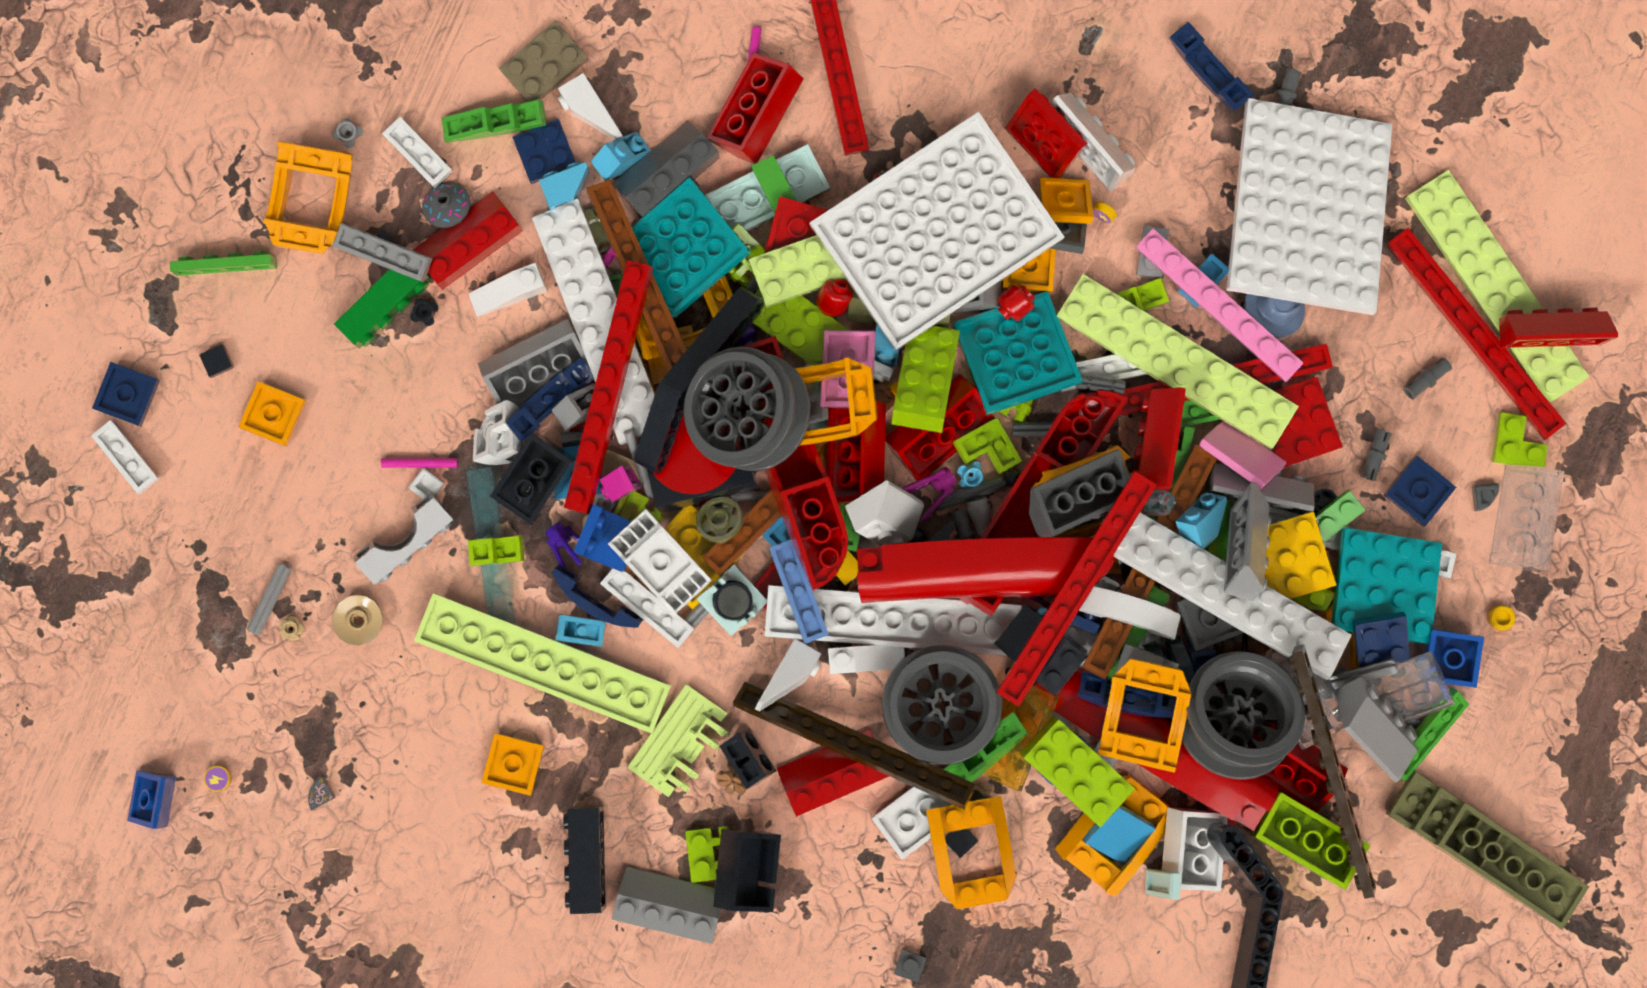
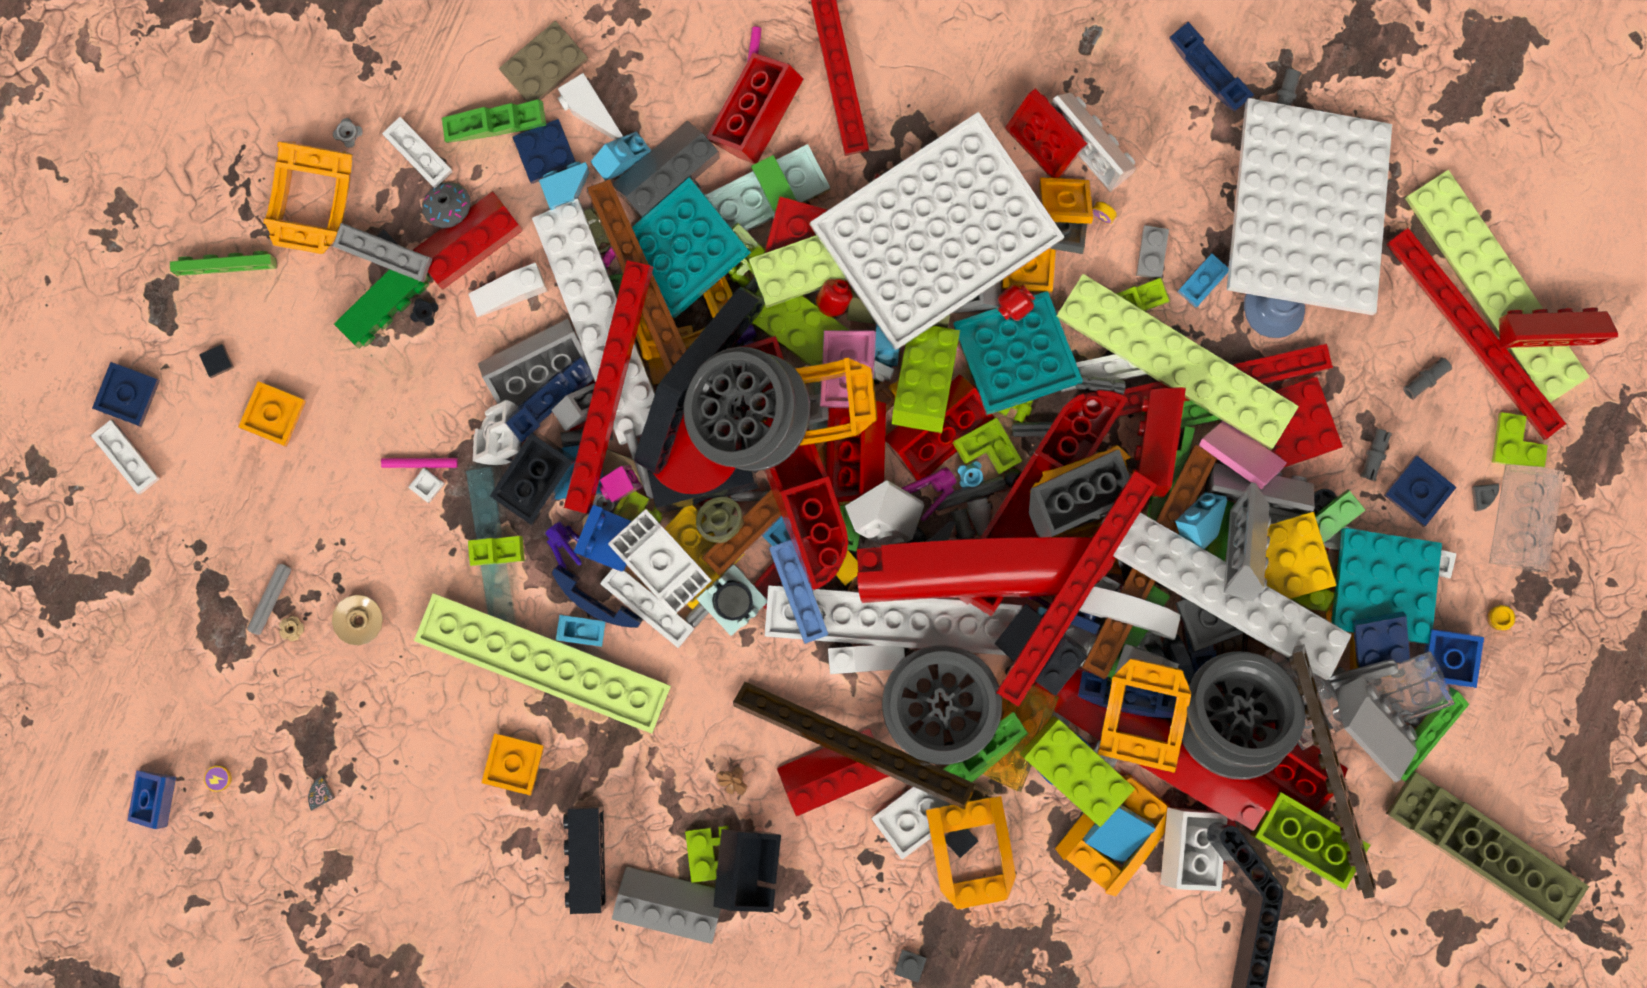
(379, 560): arch -> none
(676, 739): yellowish green hinge -> none
(748, 758): black brick -> none
(792, 672): white slope -> none
(1159, 504): clear light blue beam -> none
(1163, 883): light aqua tile -> none
(1219, 305): bright pink plate -> none

